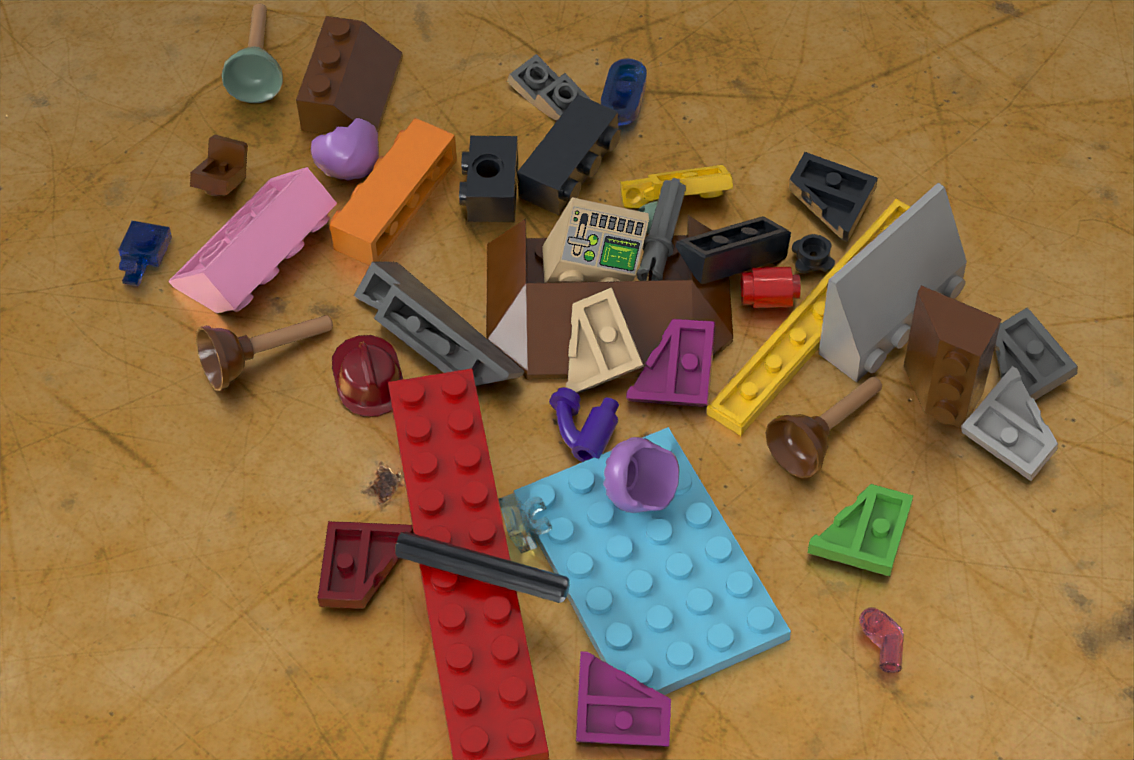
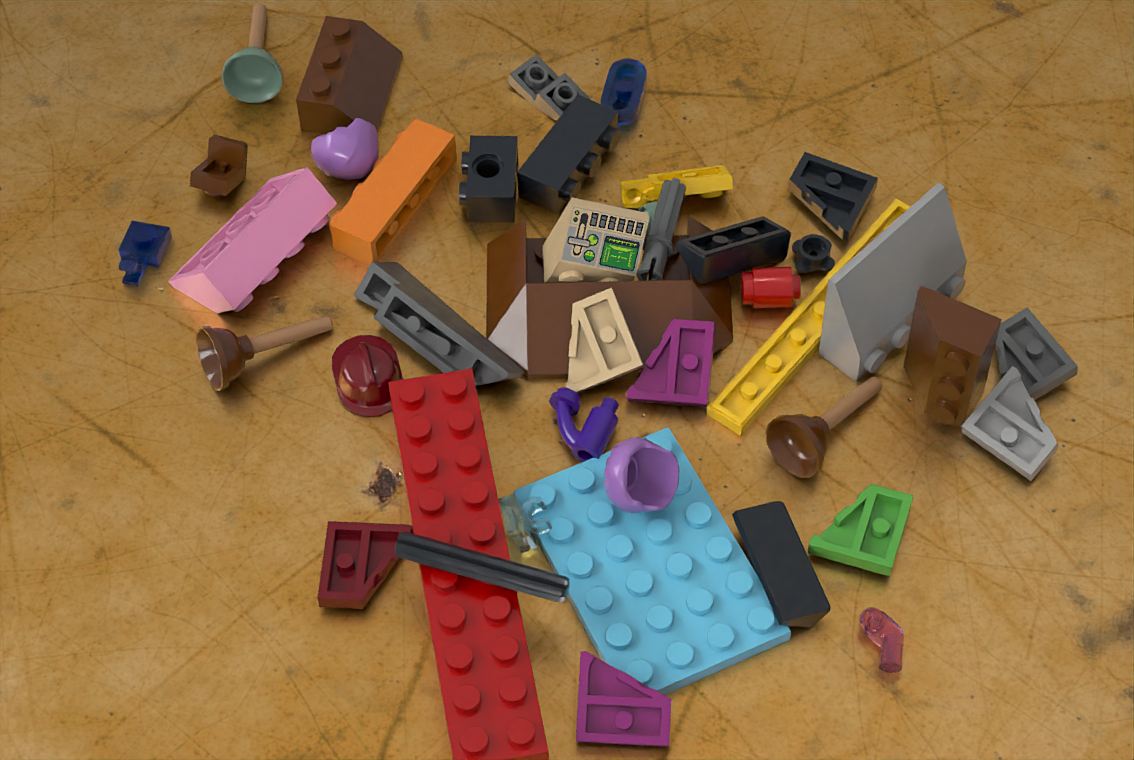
(782, 564): none -> black slope

